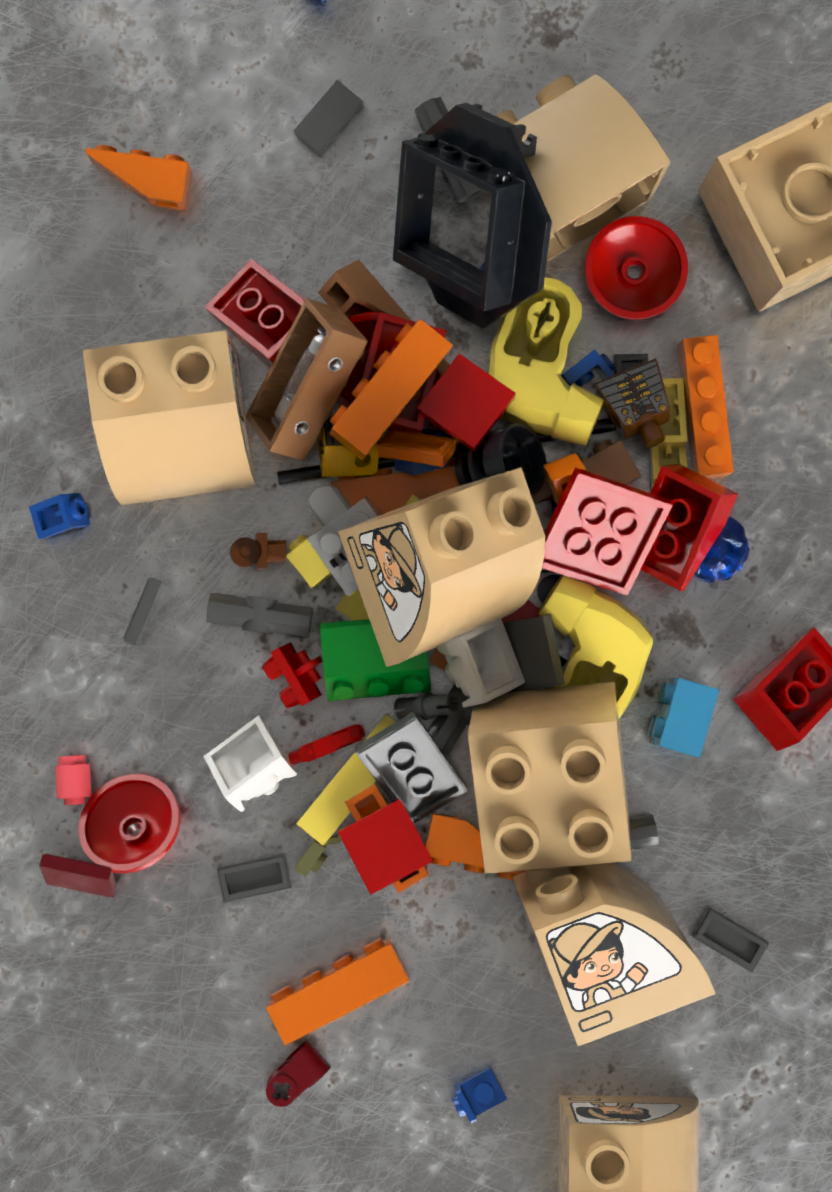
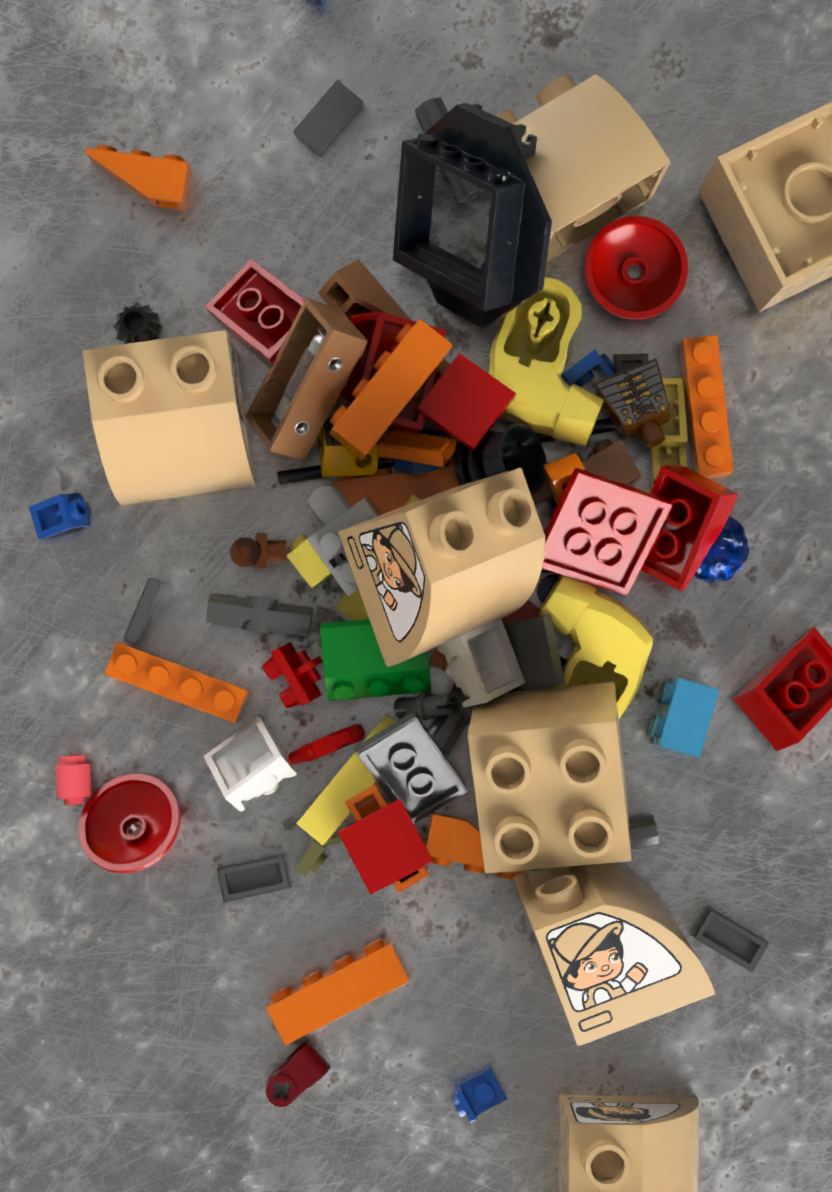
(78, 875): dark red tile -> none
(136, 324): none -> black piece
(177, 682): none -> orange brick

